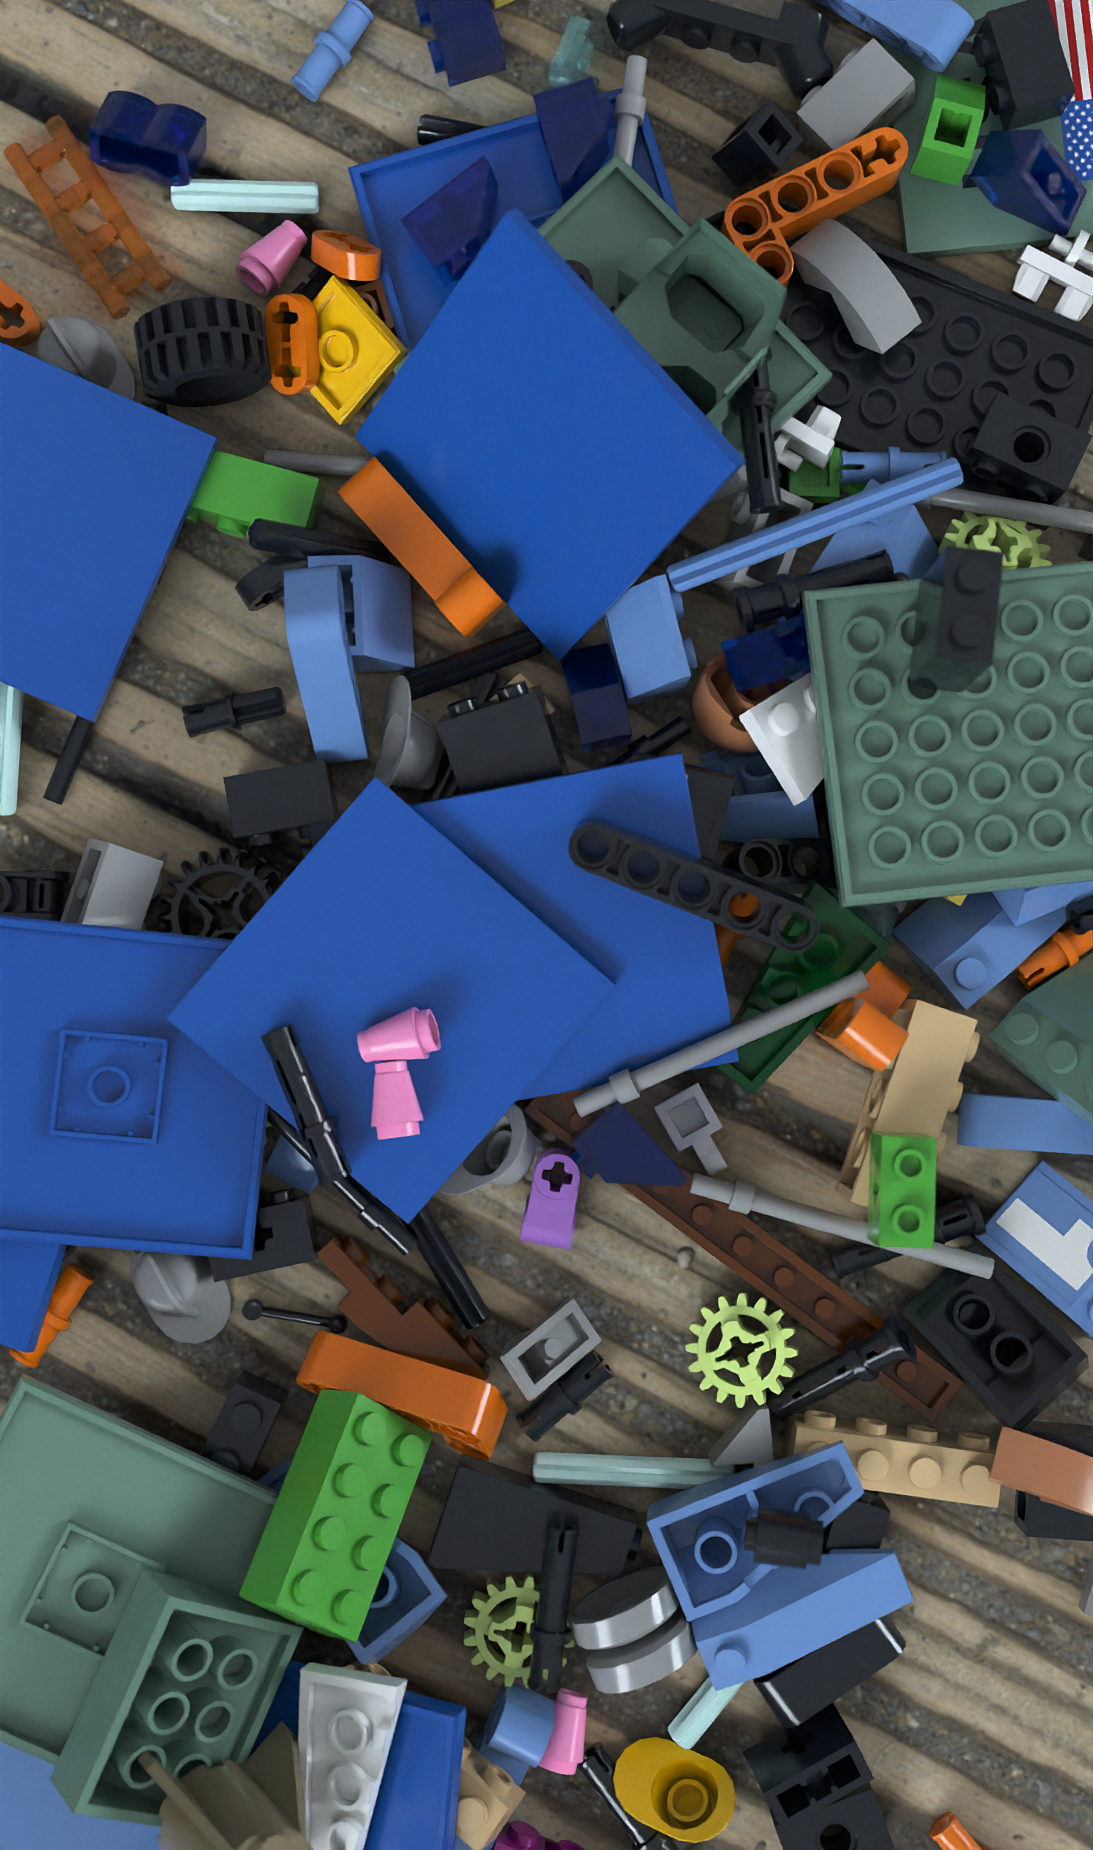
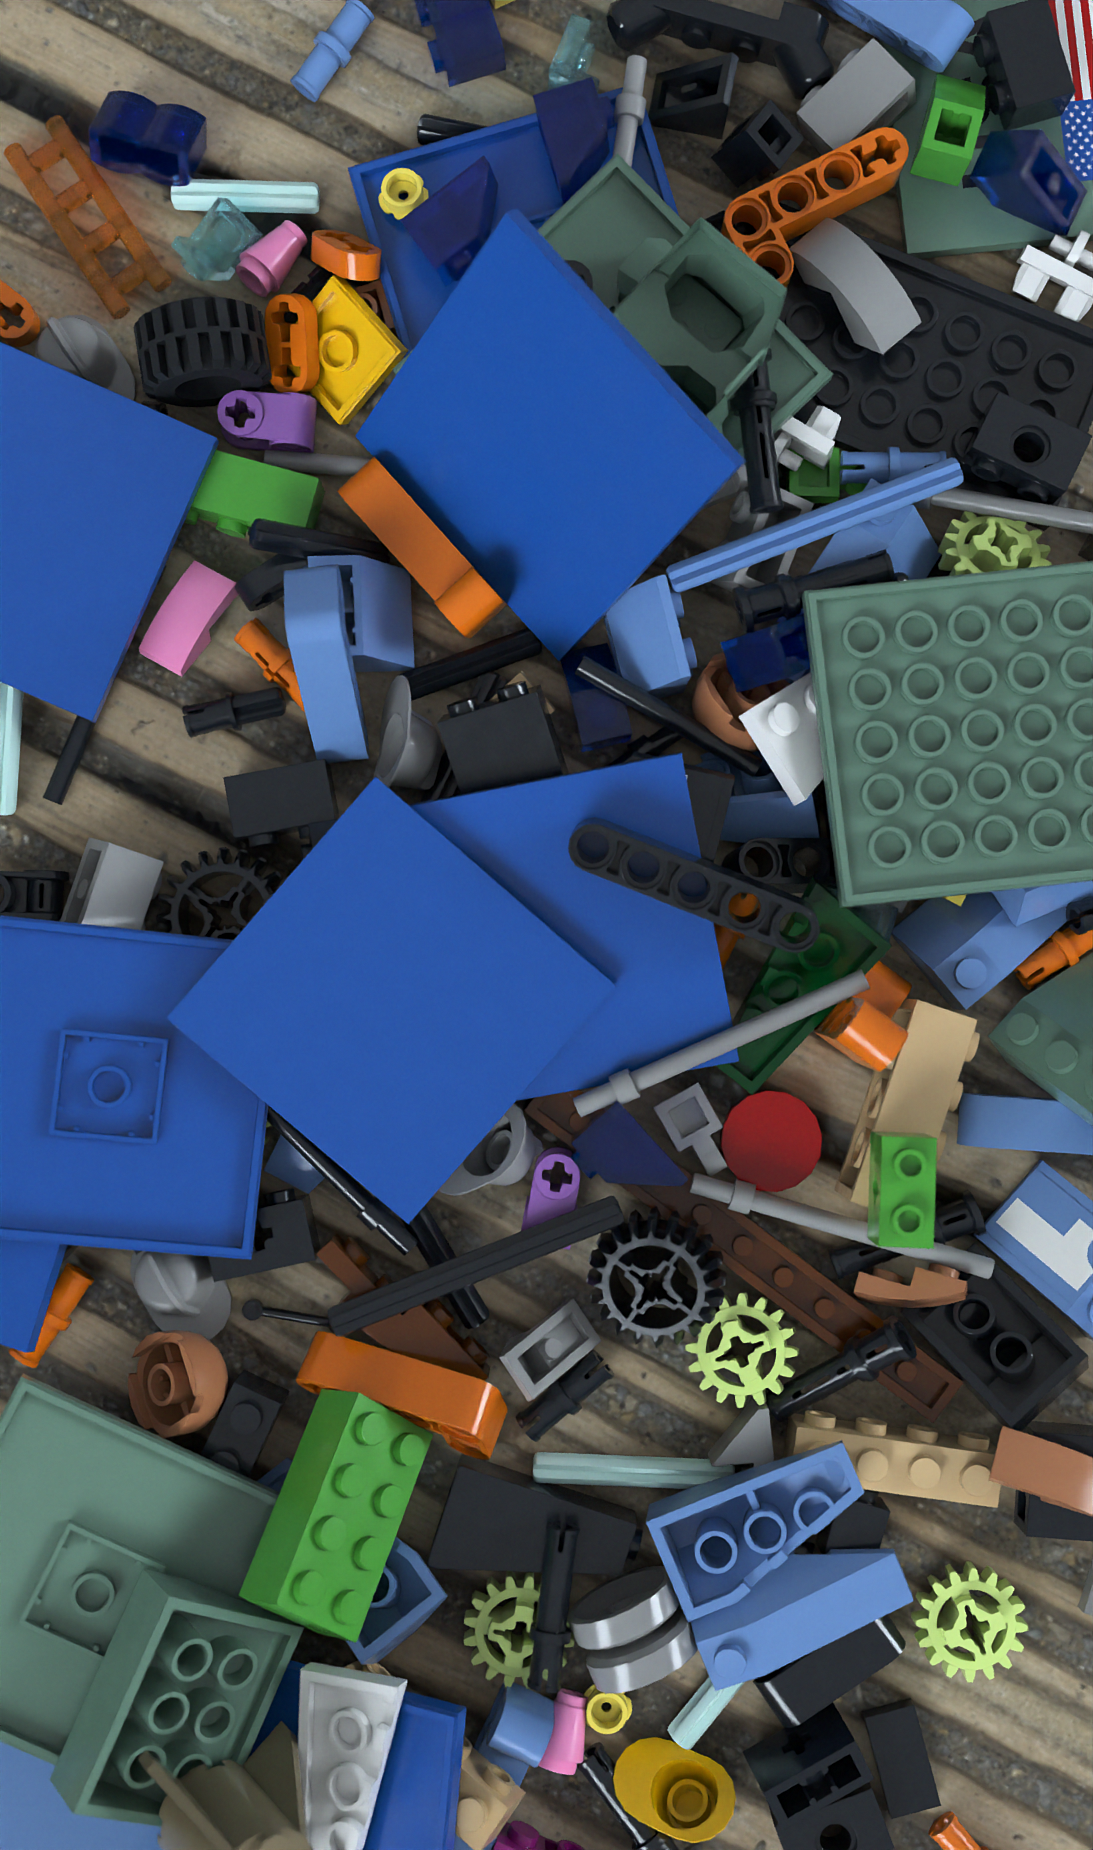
(177, 1382): none -> nougat cylinder
(184, 619): none -> bright pink slope
(217, 242): none -> clear light blue bracket
(271, 657): none -> orange pin
(275, 423): none -> medium lavender piece
(309, 1112): black pin -> none
(394, 1102): bright pink cone -> none
(397, 182): none -> light yellow plate
(401, 1037): bright pink cone -> none
(475, 1266): none -> black axle
(612, 1719): none -> light yellow plate
(666, 715): none -> black bar
(685, 1304): none -> black gear
(695, 96): none -> black slope
(771, 1140): none -> red tile
(784, 1538): black brick -> none
(901, 1758): none -> black tile
(928, 1287): none -> nougat slope
(956, 619): black brick -> none
(987, 1619): none -> yellowish green gear

